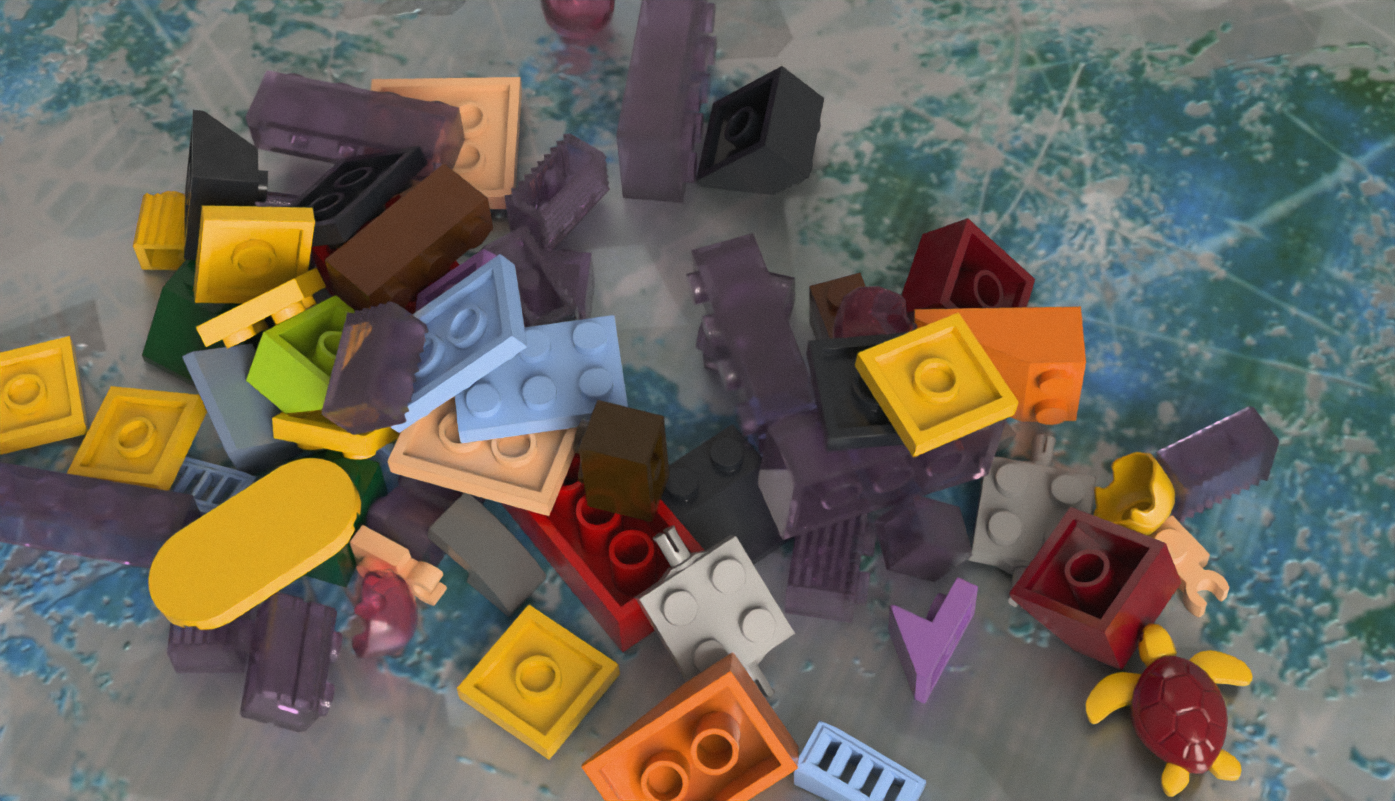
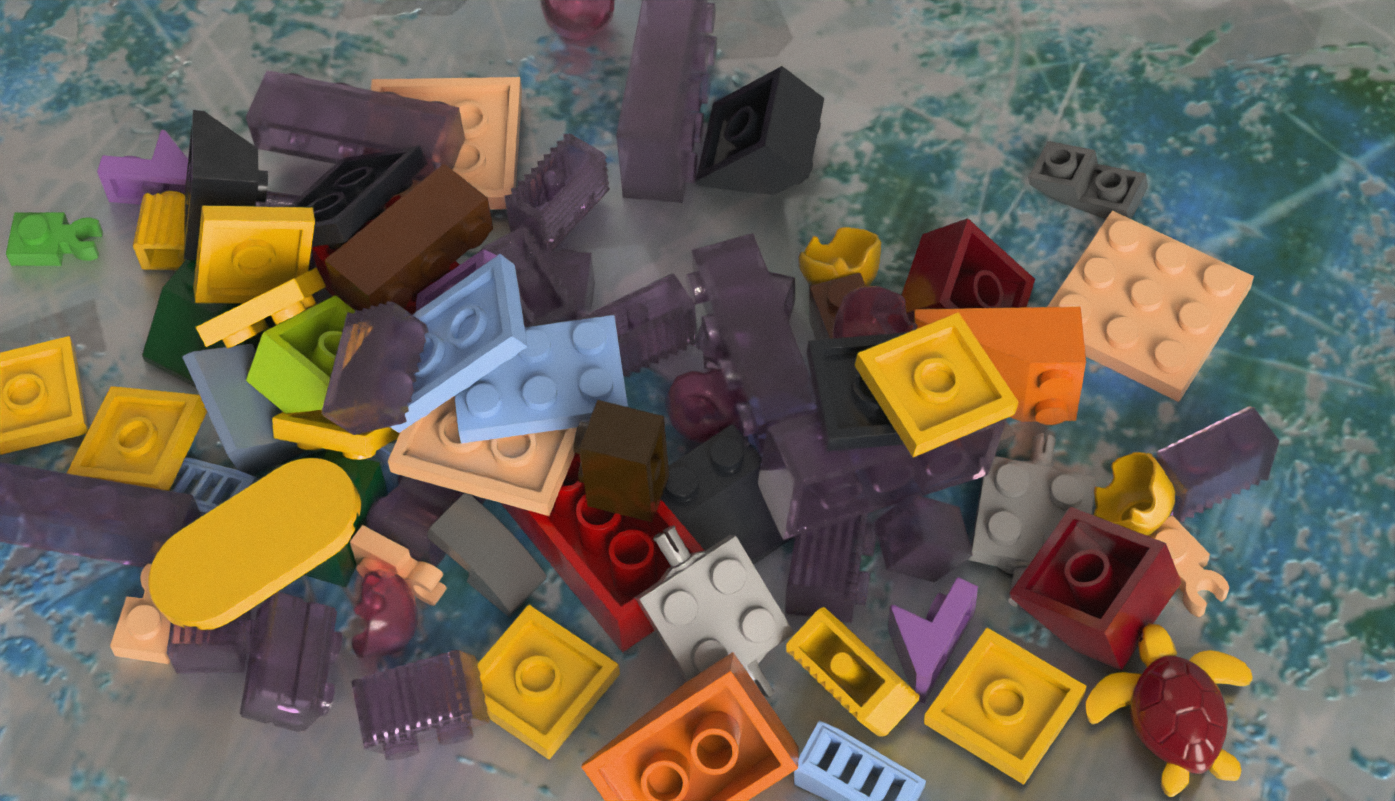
(47, 236): none -> bright green plate
(131, 177): none -> medium lavender slope
(142, 628): none -> light nougat plate
(420, 703): none -> clear purple brick
(651, 323): none -> clear purple brick
(700, 405): none -> clear pink hair
(847, 254): none -> yellow hair
(852, 672): none -> yellow brick
(1005, 705): none -> yellow plate
(1079, 181): none -> dark grey slope
(1151, 303): none -> light nougat plate

